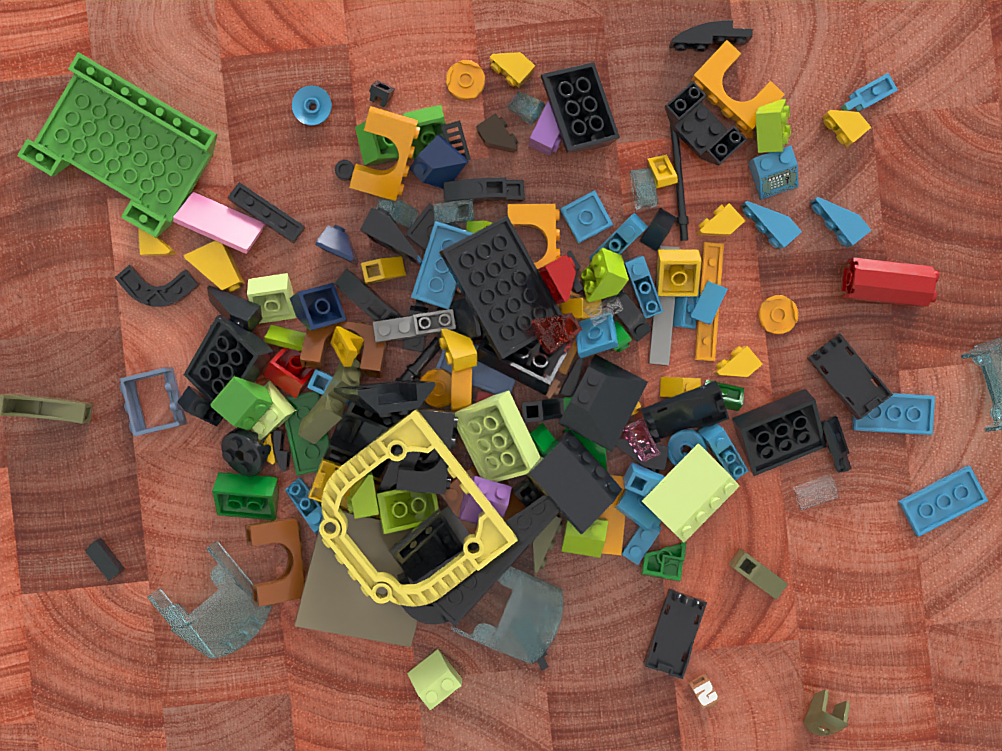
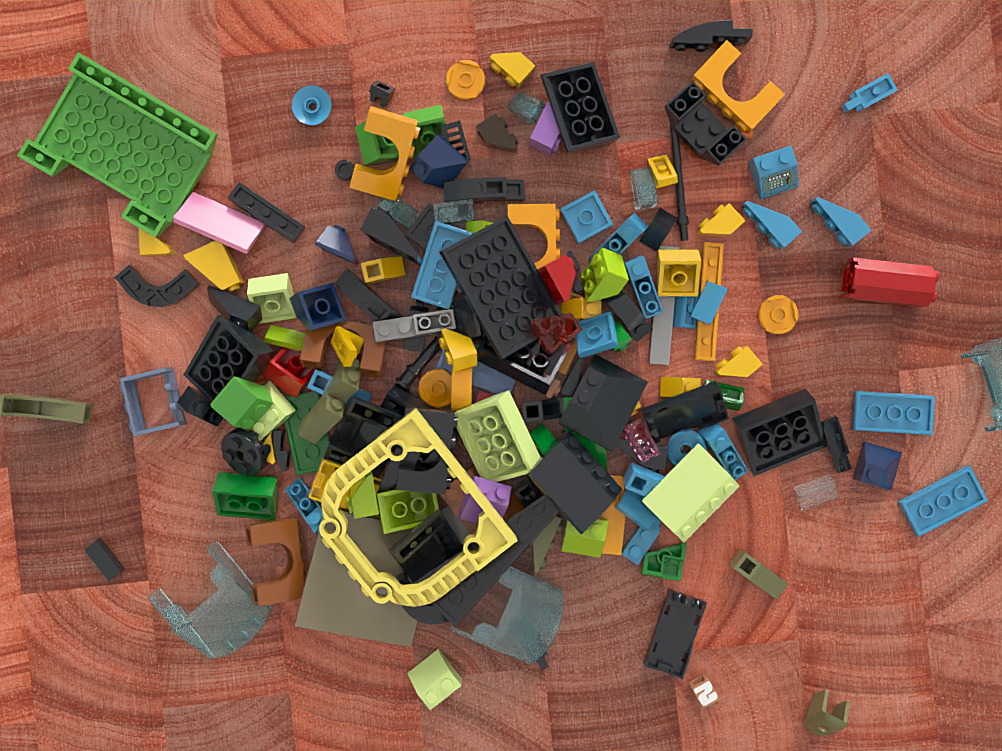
(388, 396): black slope -> none
(602, 313): clear piece -> none
(772, 126): lime slope -> none
(846, 125): yellow slope -> none
(849, 377): black piece -> none
(877, 465): none -> dark blue slope

